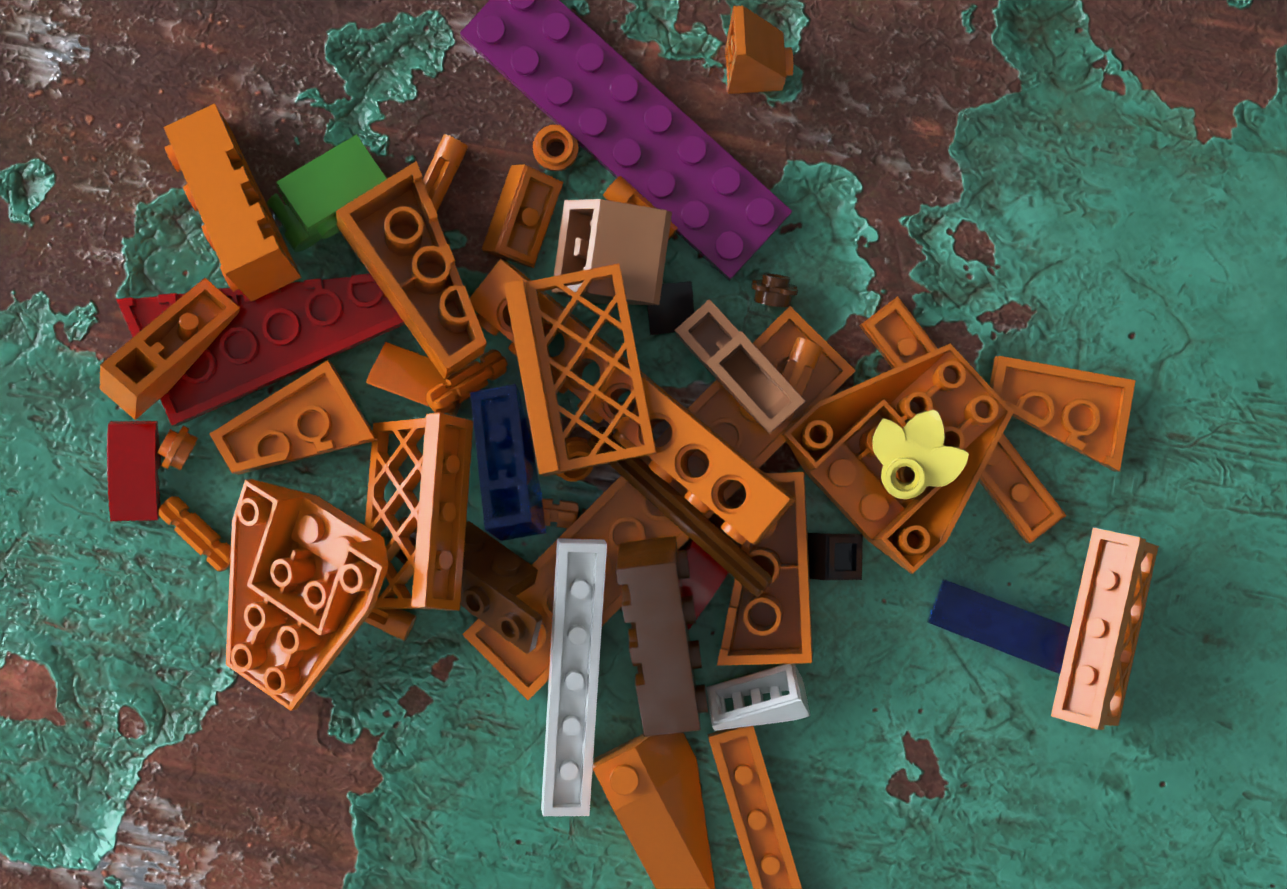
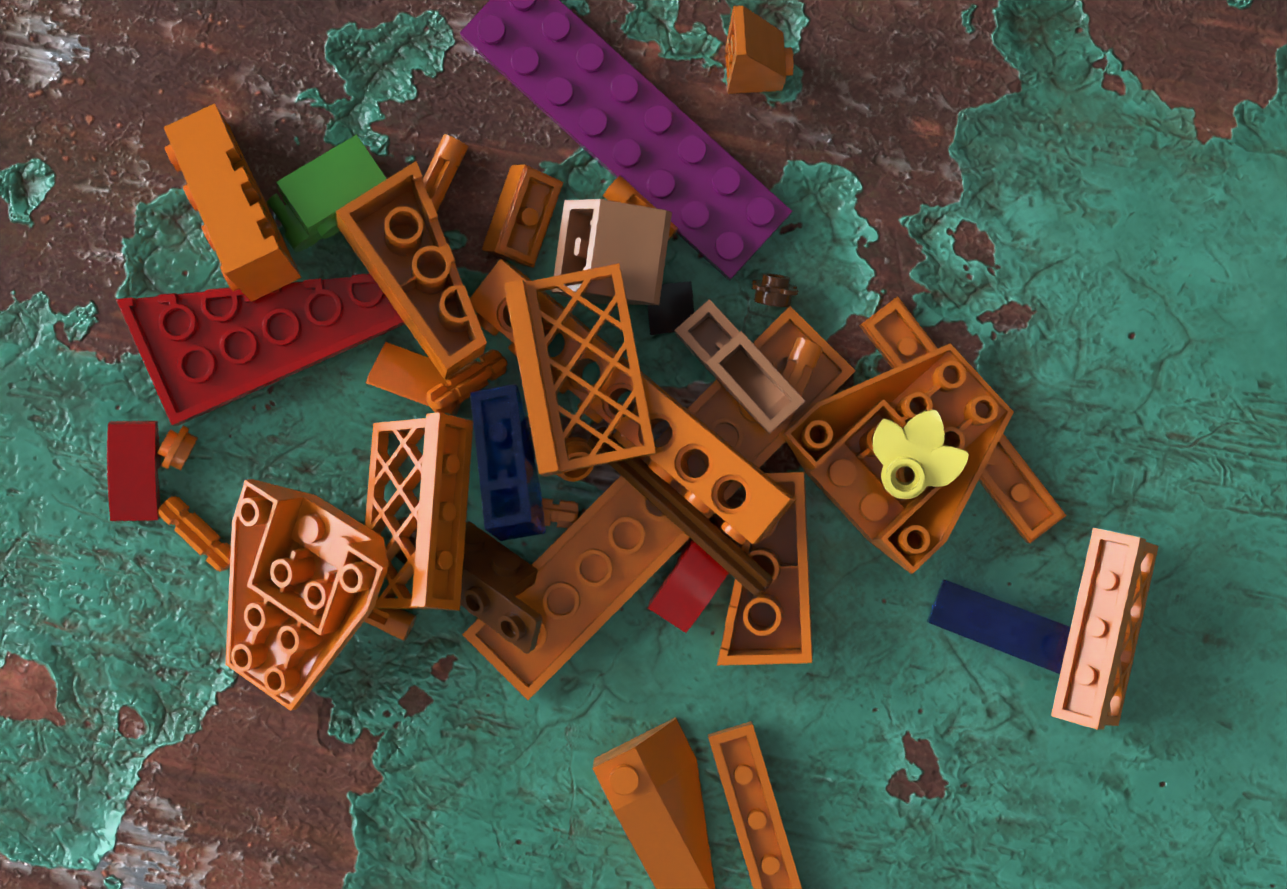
(166, 348): orange slope -> none
(294, 423): orange wing -> none
(552, 134): orange plate -> none
(573, 676): white plate -> none
(660, 636): reddish brown wedge -> none
(761, 712): white slope -> none
(835, 556): black slope -> none
(1069, 405): orange wing -> none

